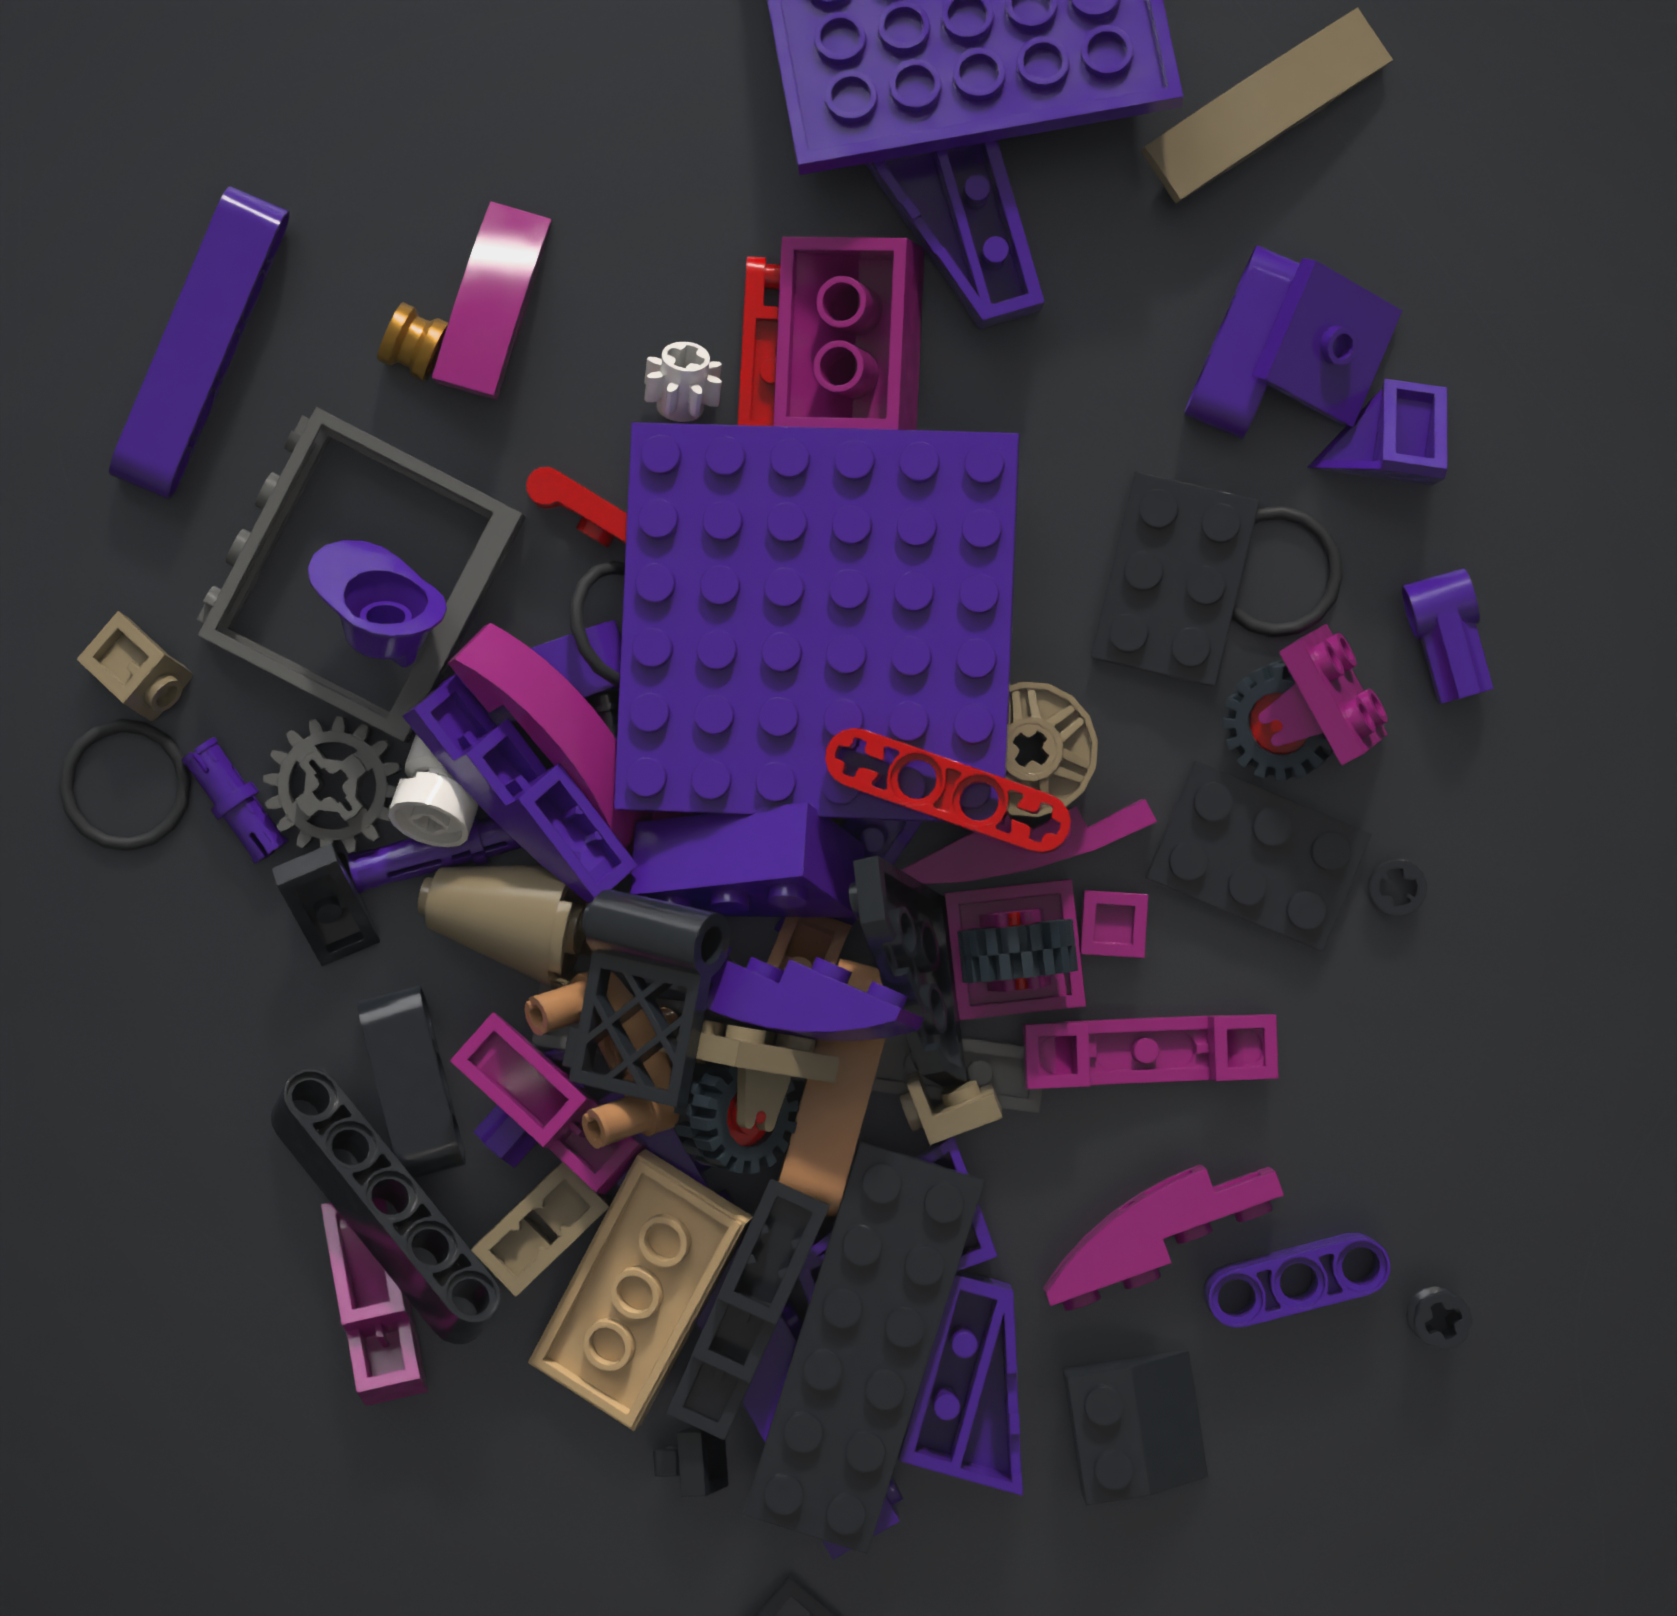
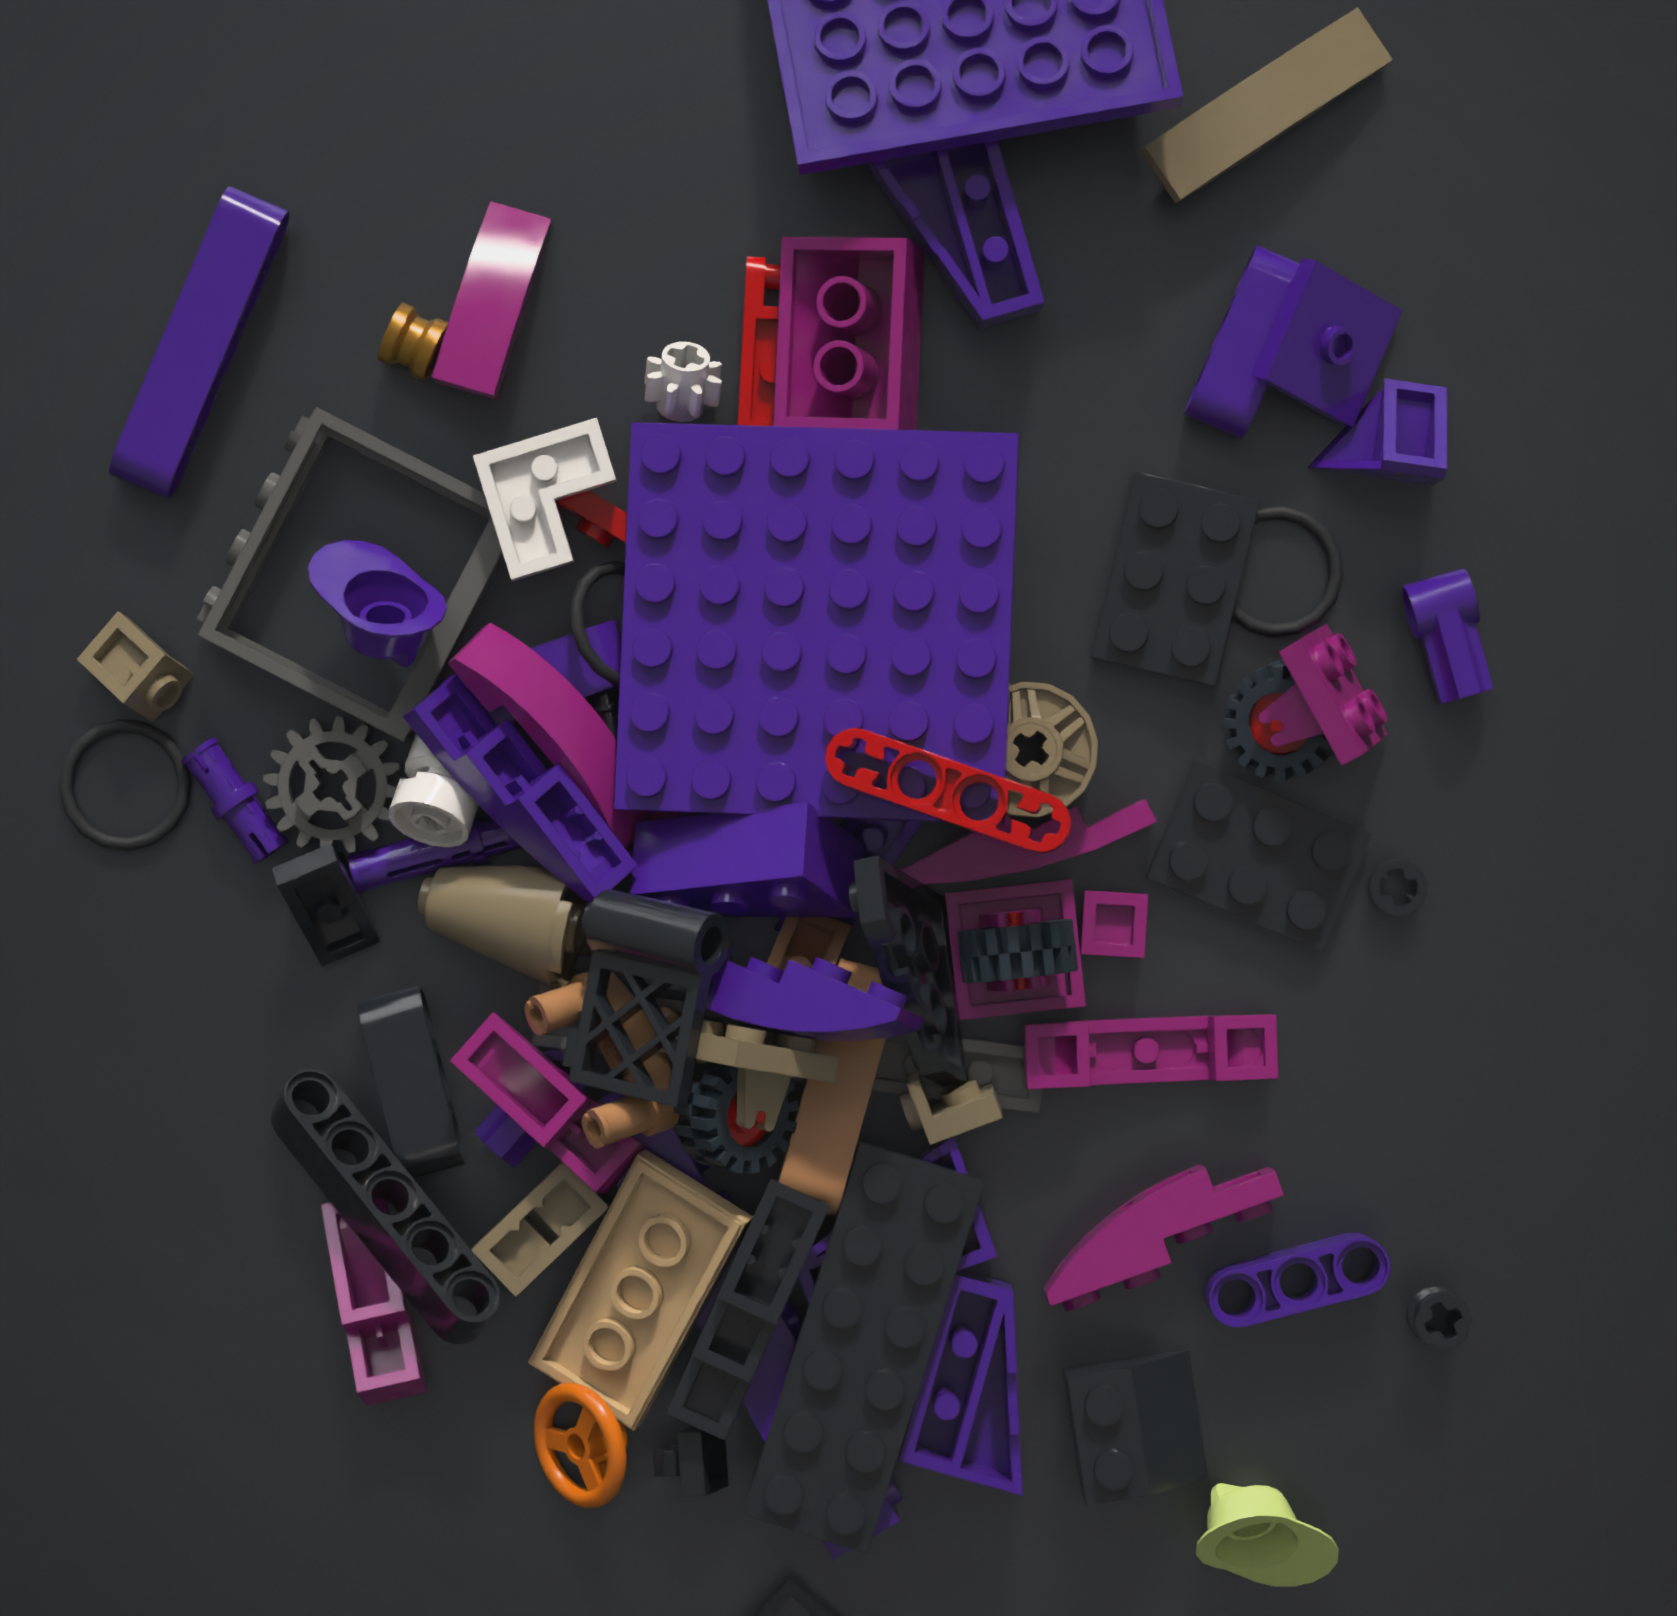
(523, 488): none -> white plate
(592, 1445): none -> orange piece
(1262, 1540): none -> yellowish green piece

